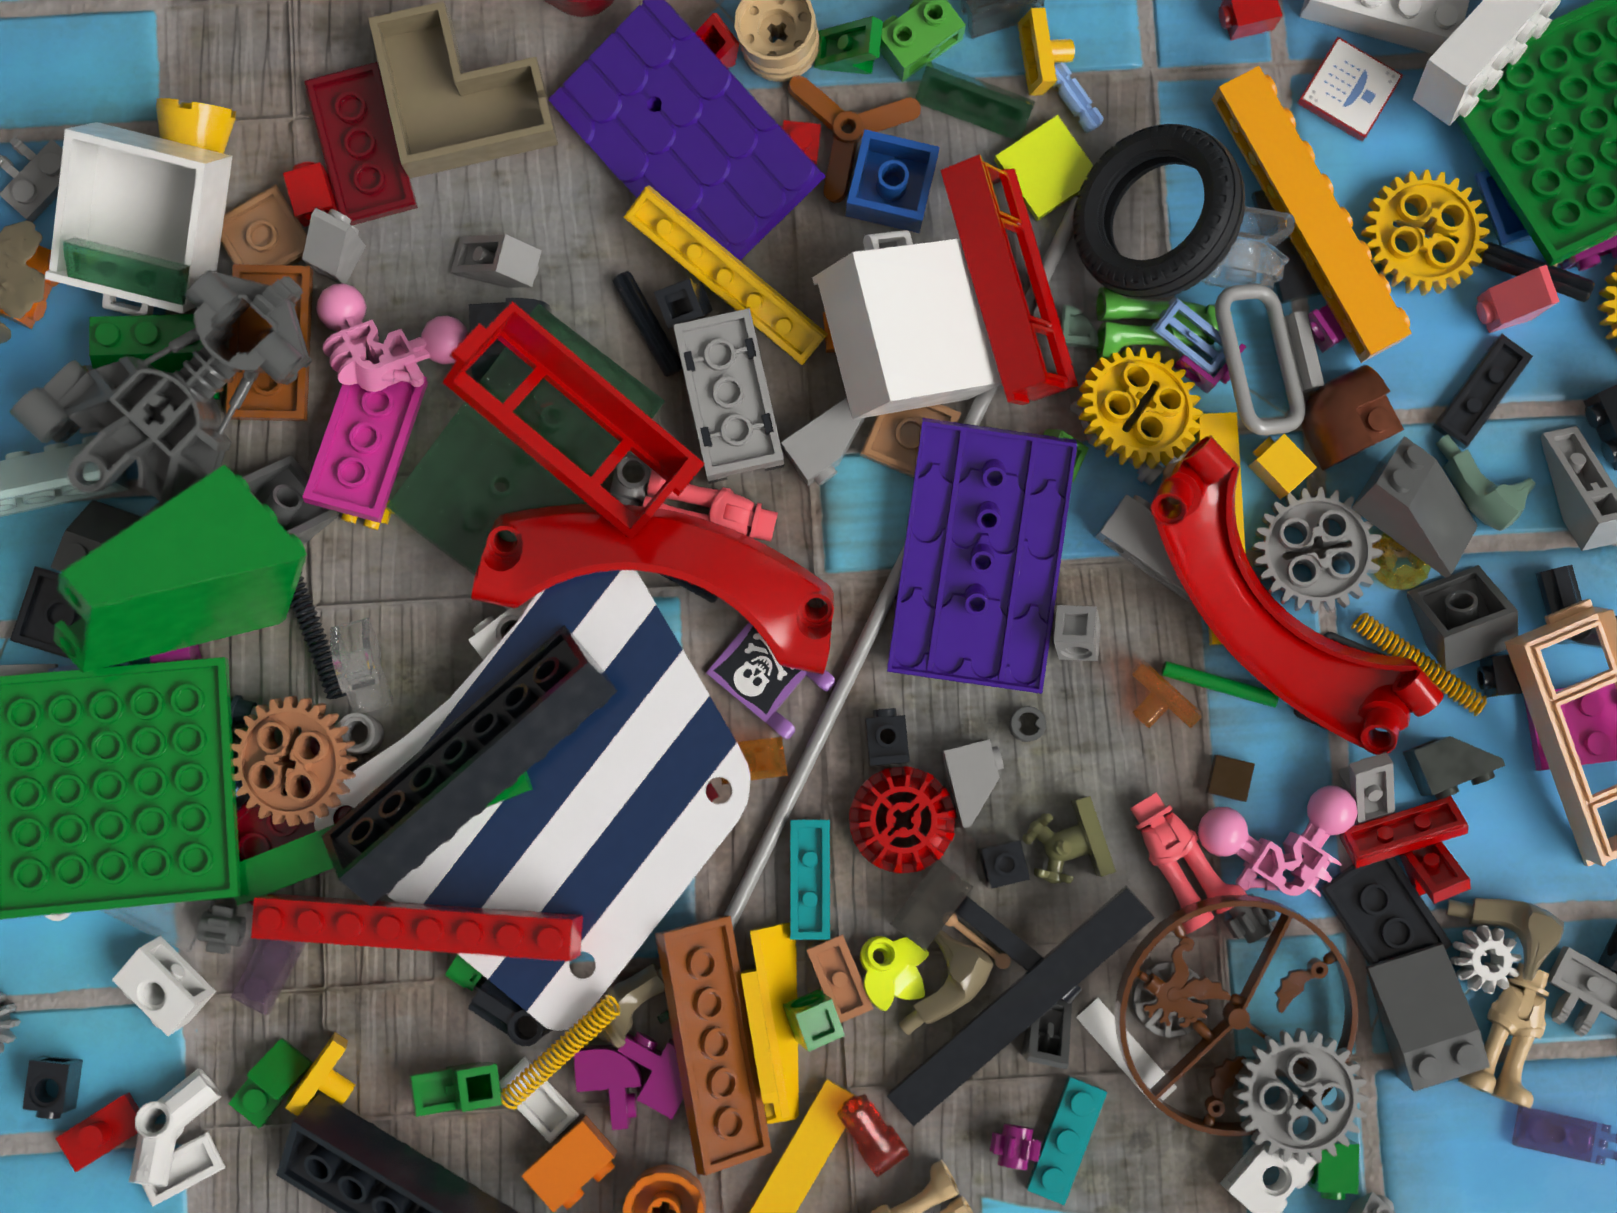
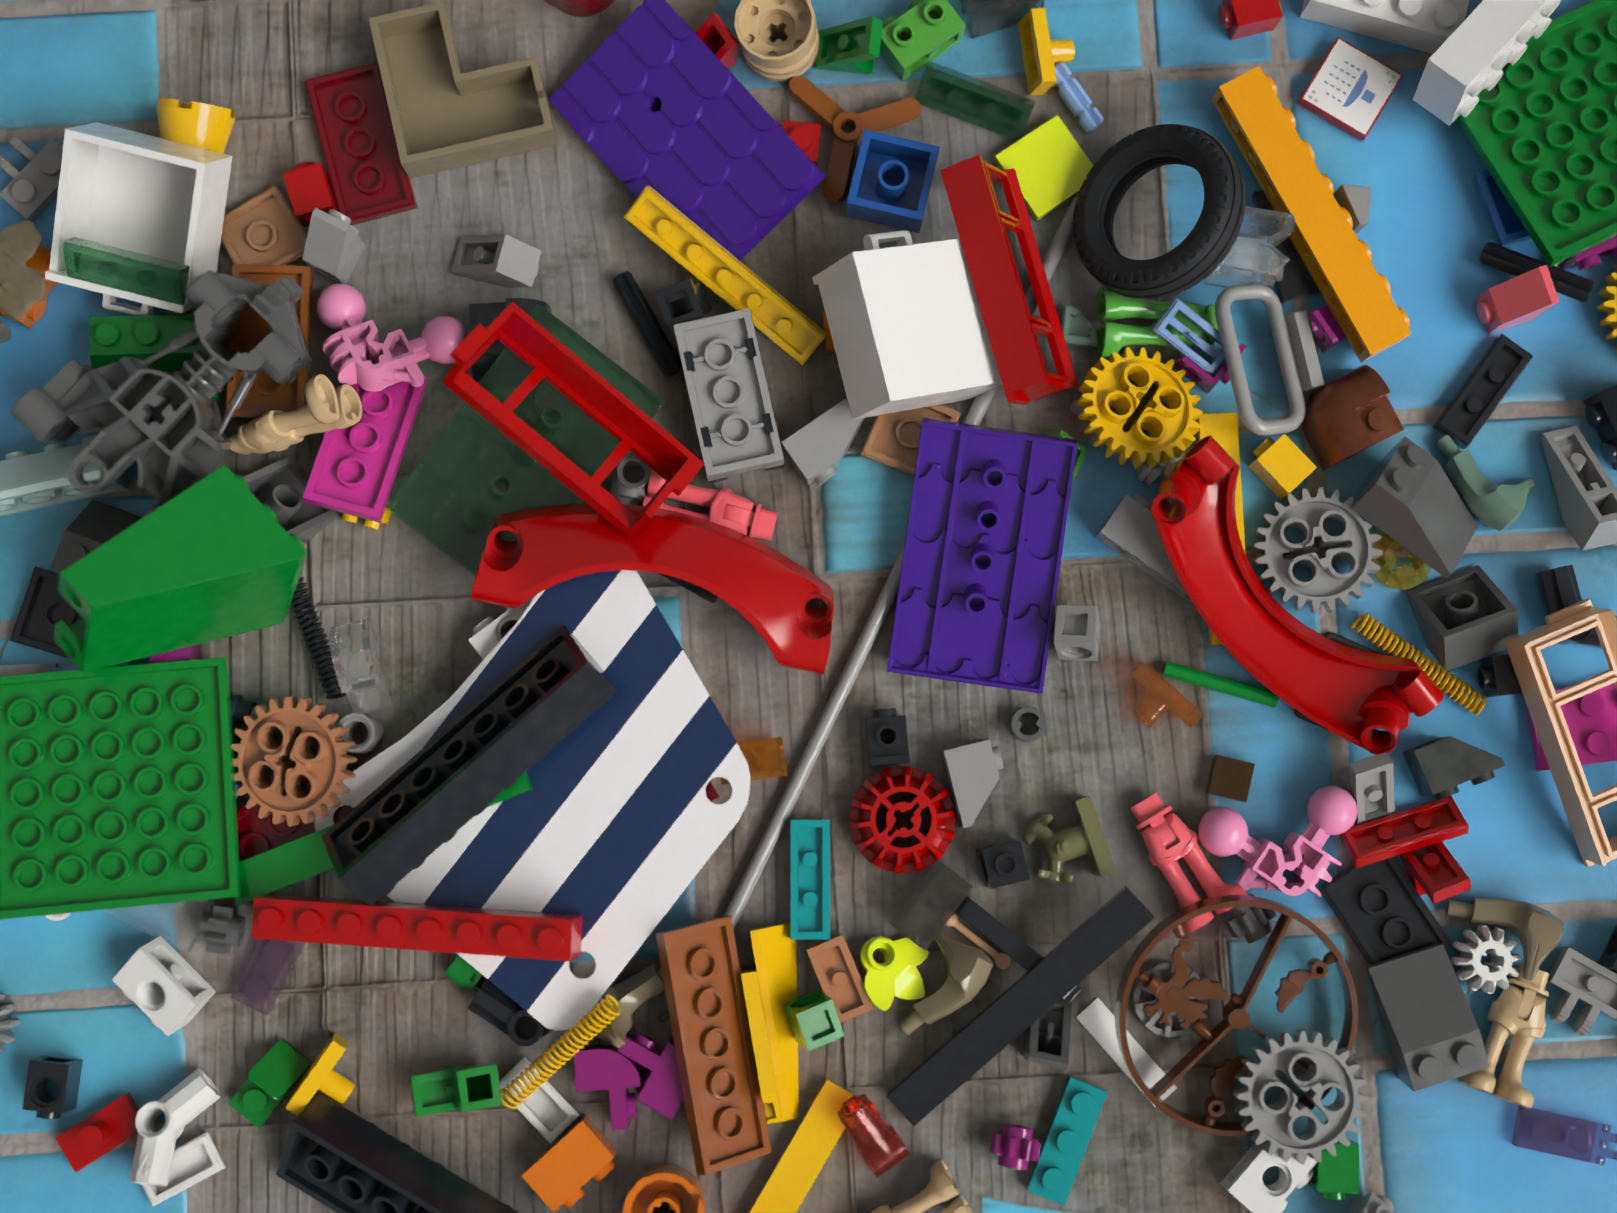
(323, 412): none -> tan piece
(759, 681): flag -> none
(1356, 201): none -> light grey slope
(1431, 200): yellow gear -> none

